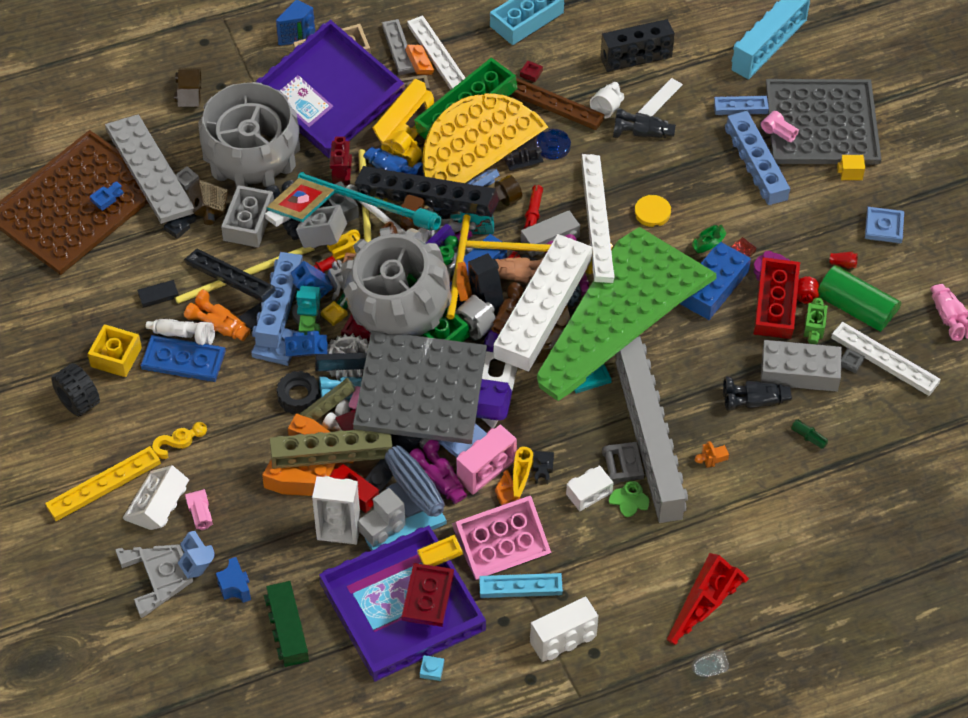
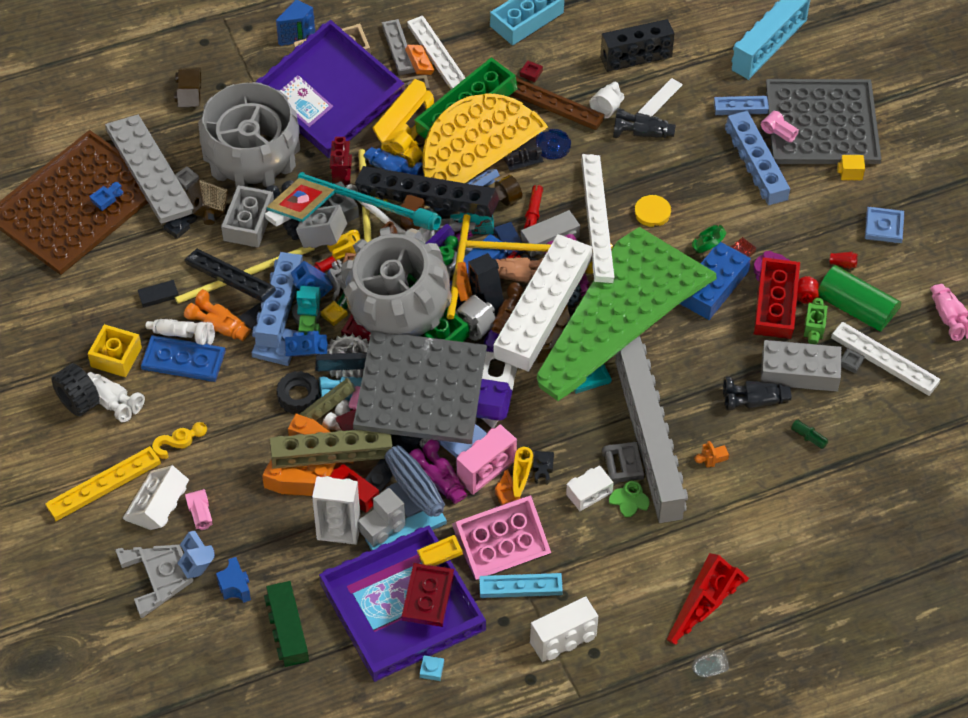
(112, 394): none -> white piece
(507, 233): none -> dark blue tile

